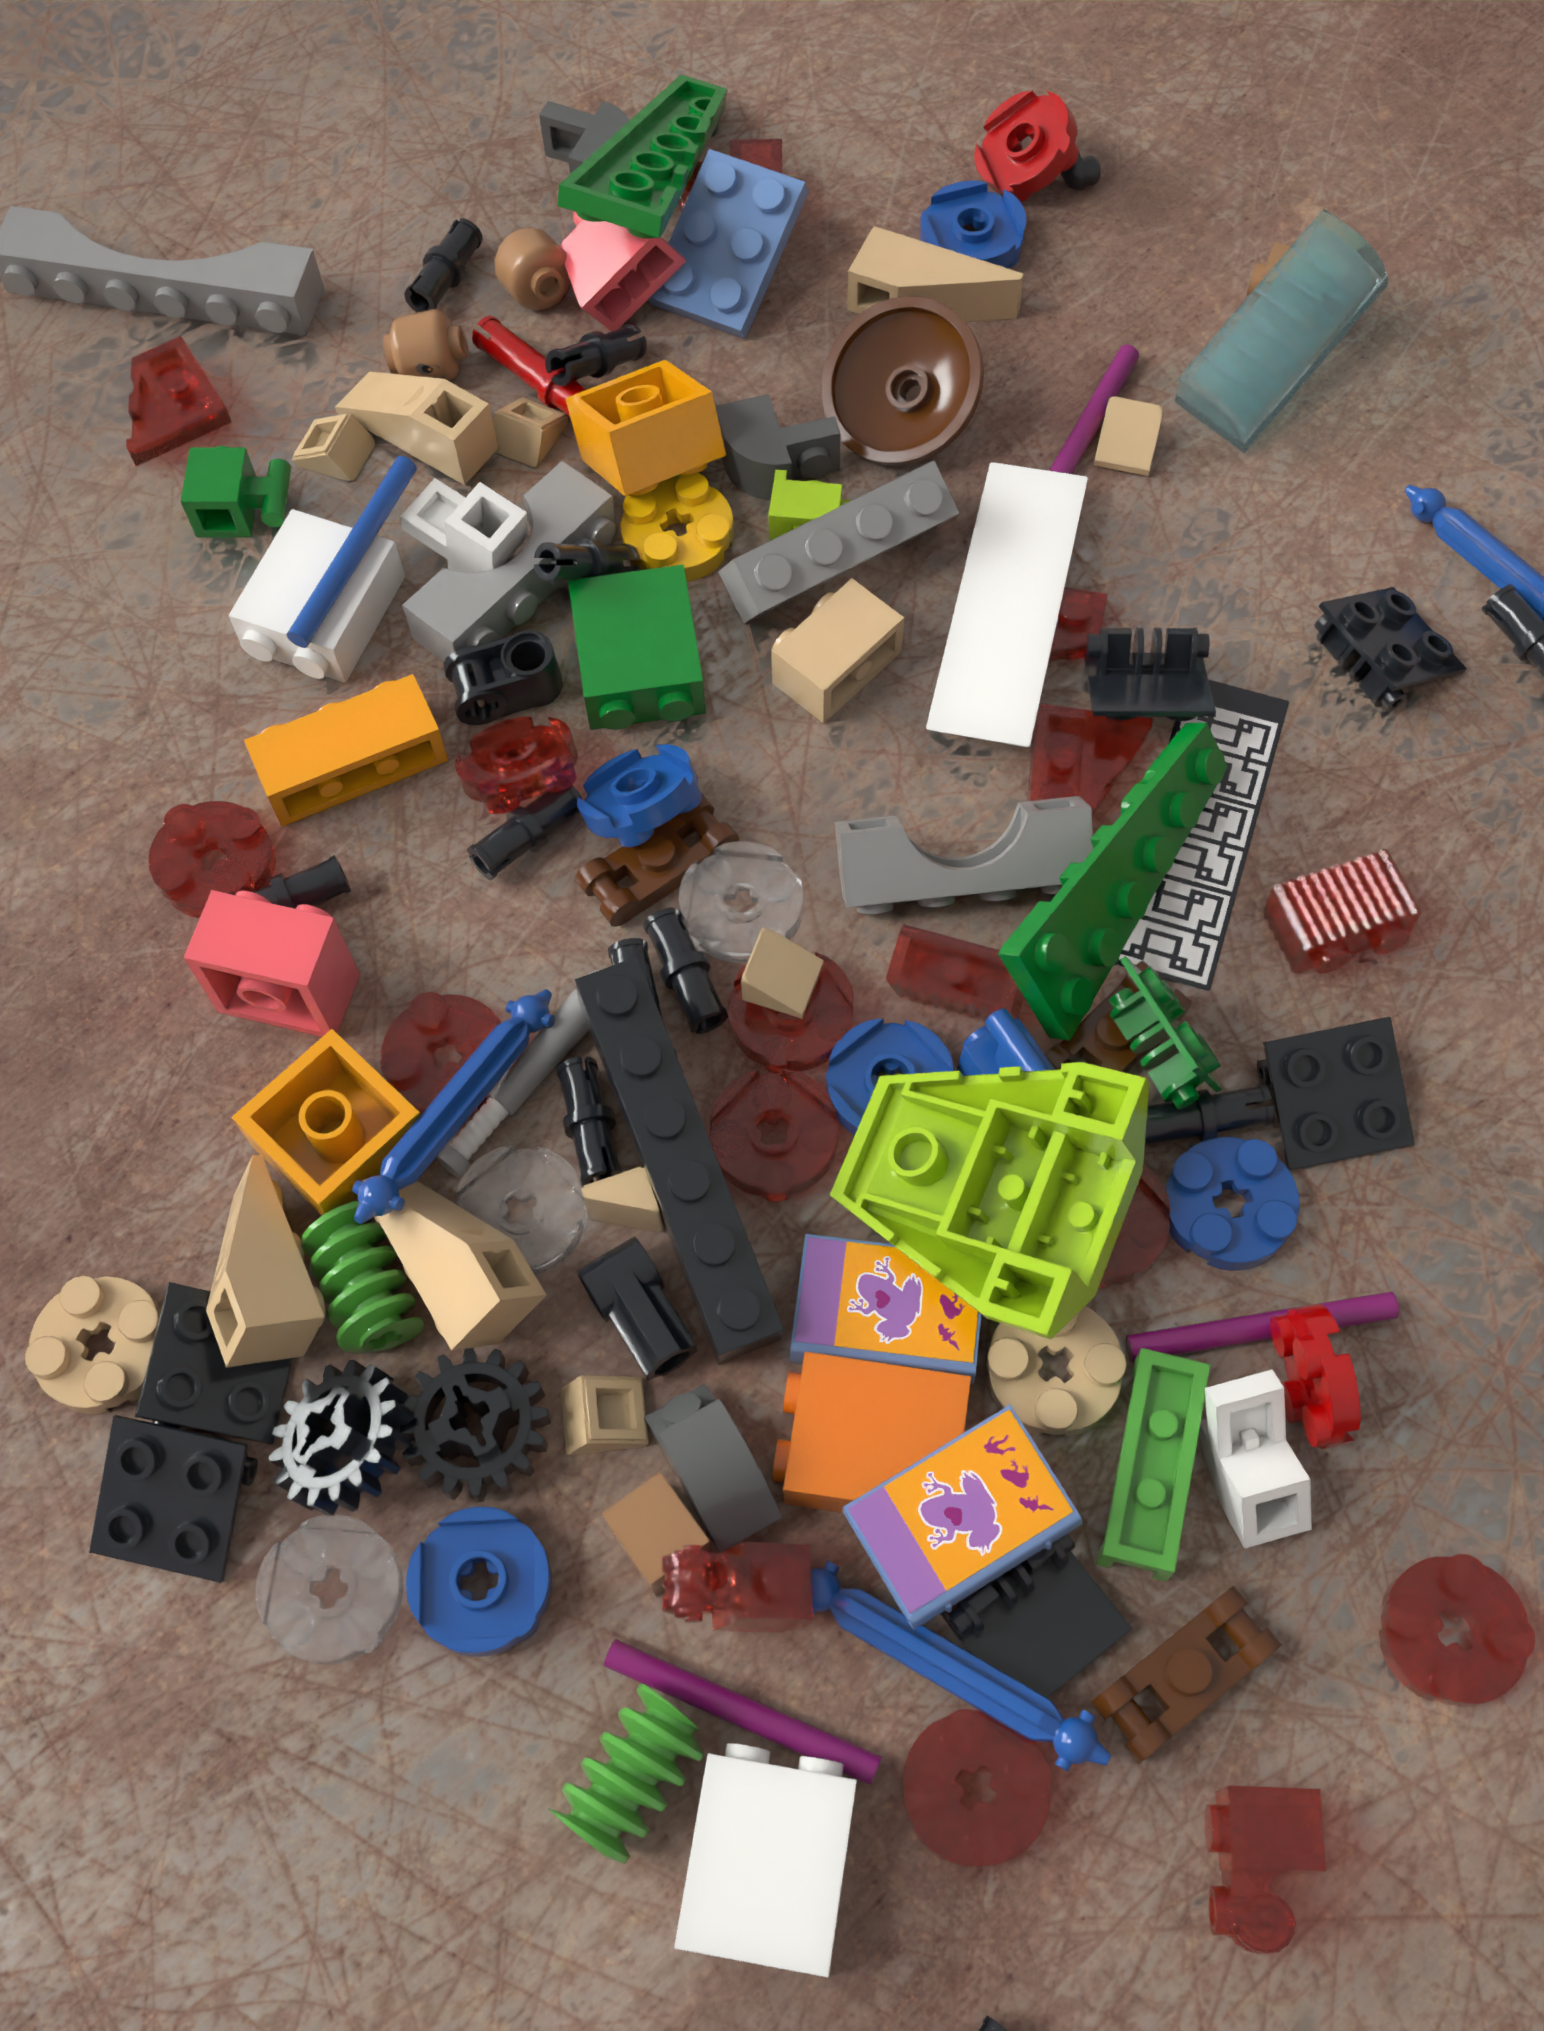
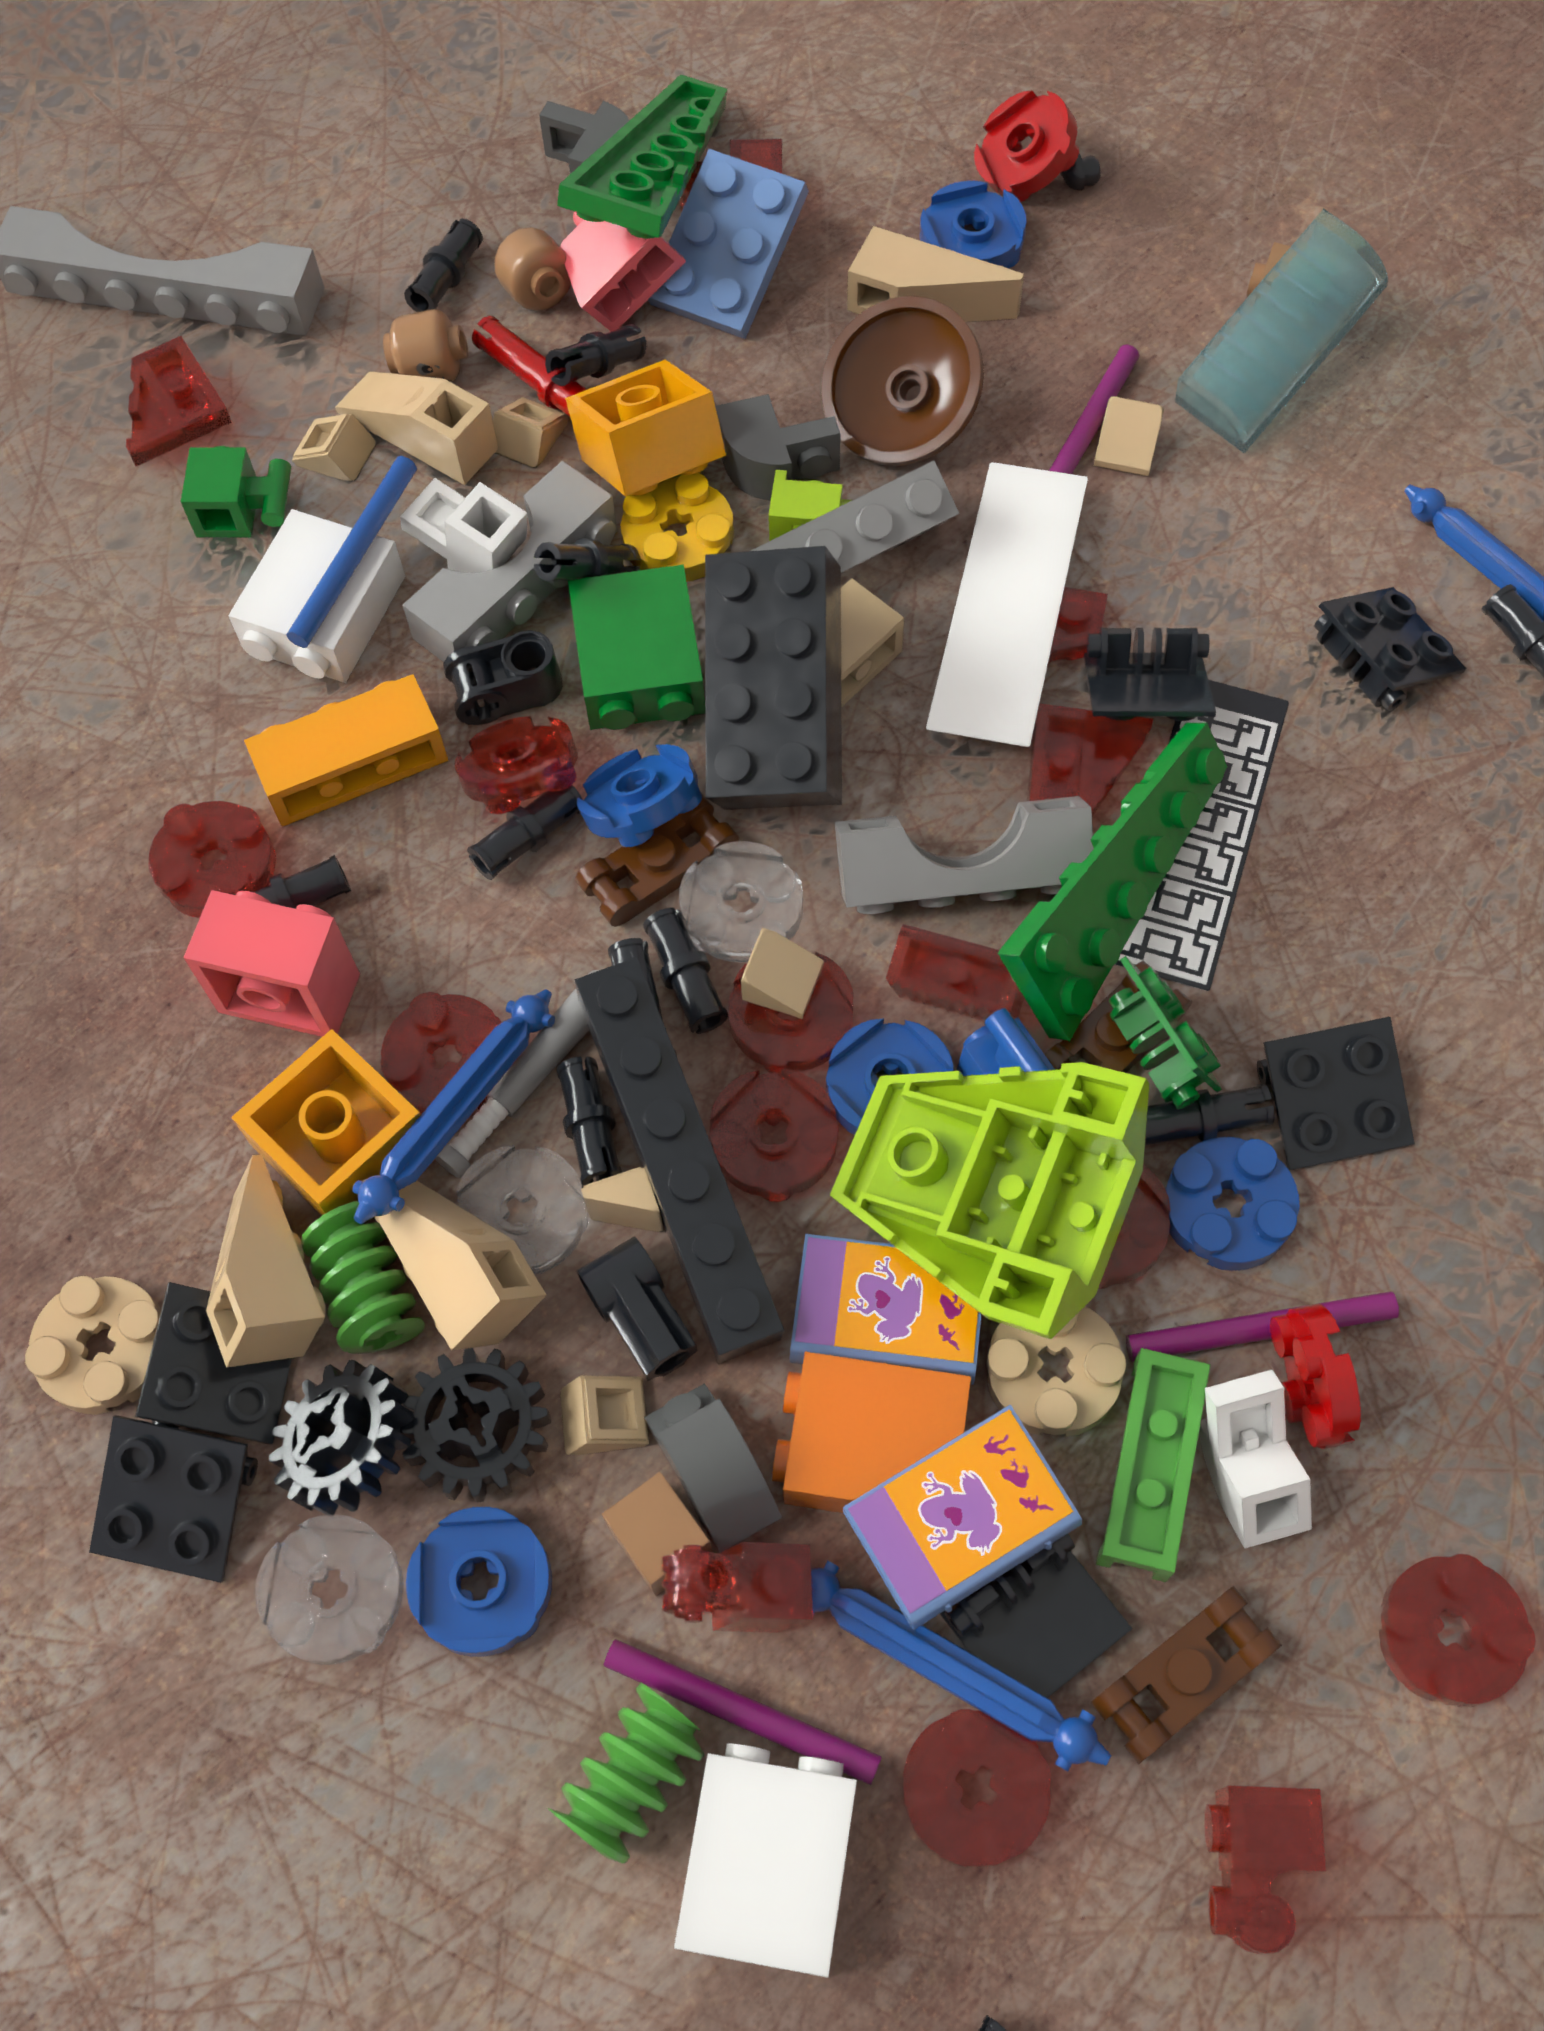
(773, 678): none -> black brick
(1341, 913): clear red brick -> none

